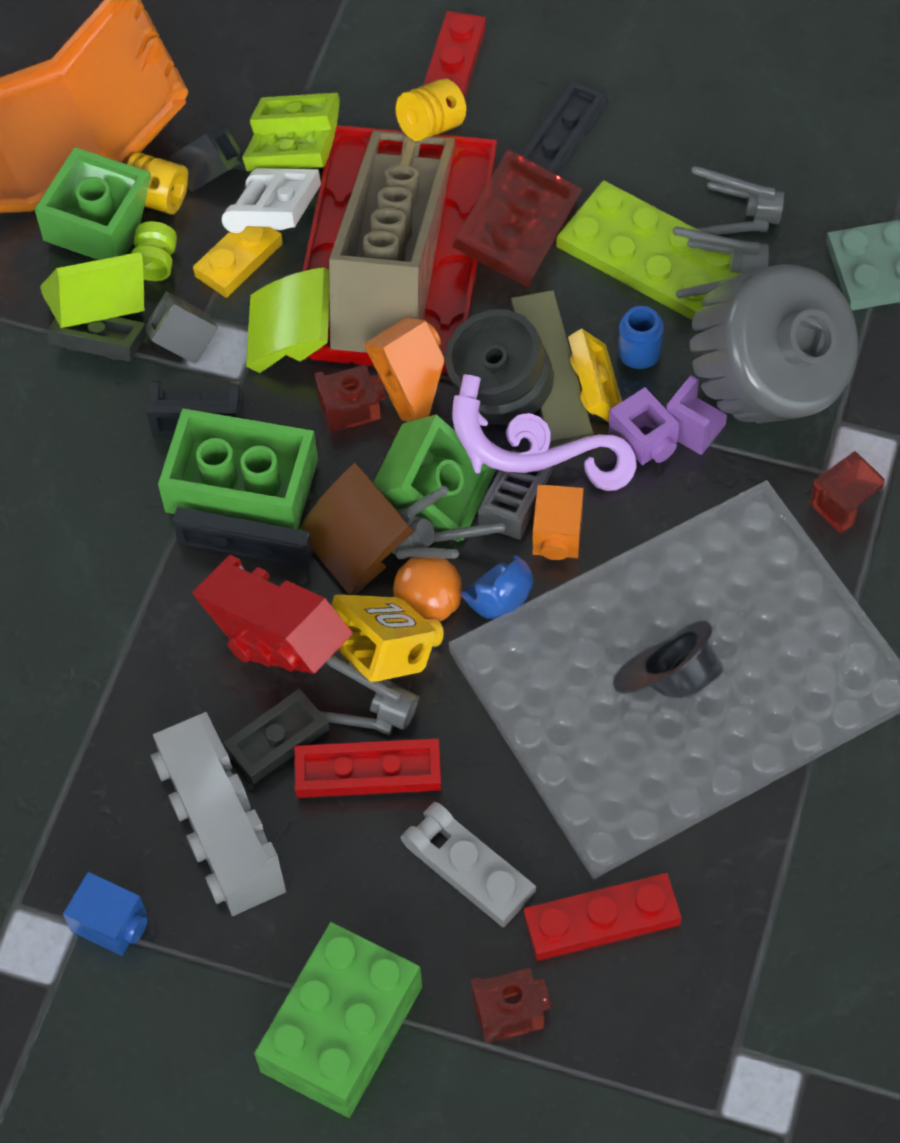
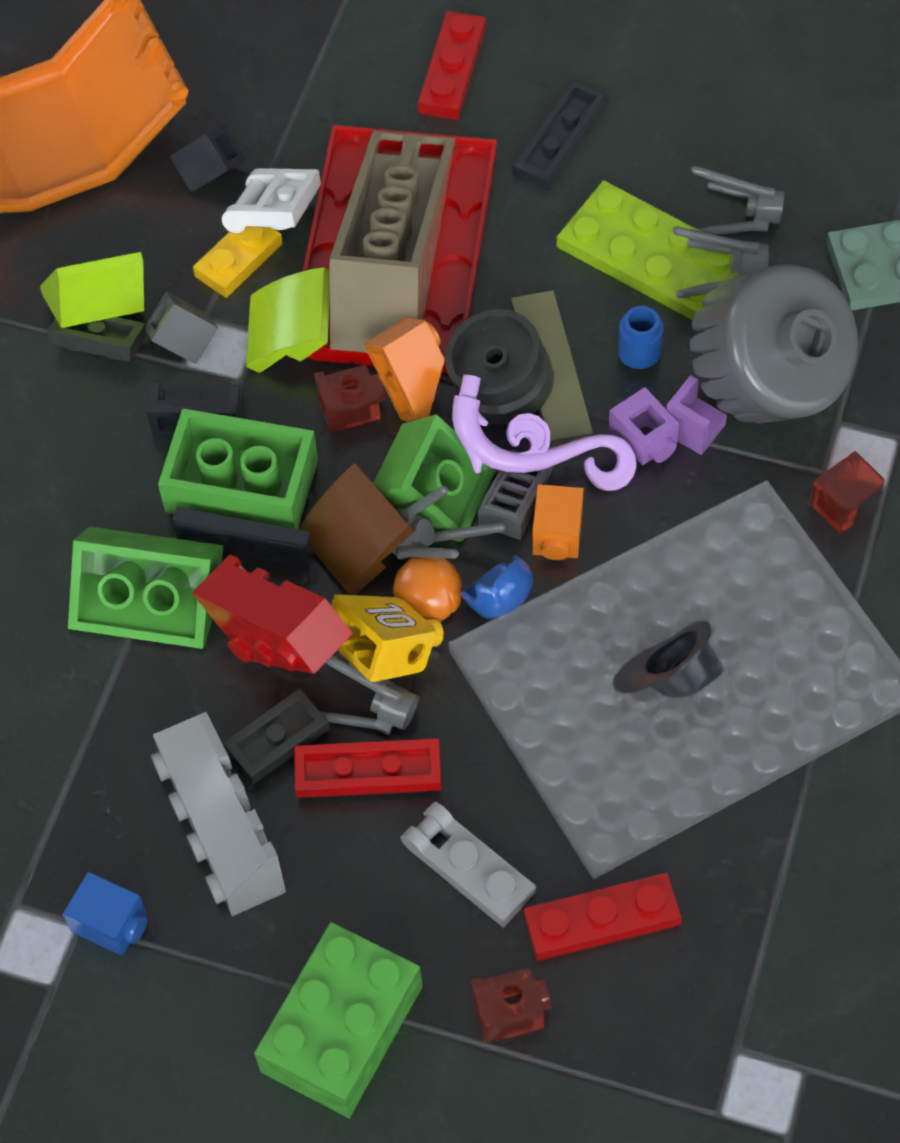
(93, 205): bright green slope -> none
(140, 586): none -> bright green slope
(156, 245): lime wheel -> none
(163, 177): yellow piece -> none
(292, 131): lime slope -> none
(425, 110): yellow piece -> none
(517, 218): clear red plate -> none
(595, 372): yellow plate -> none

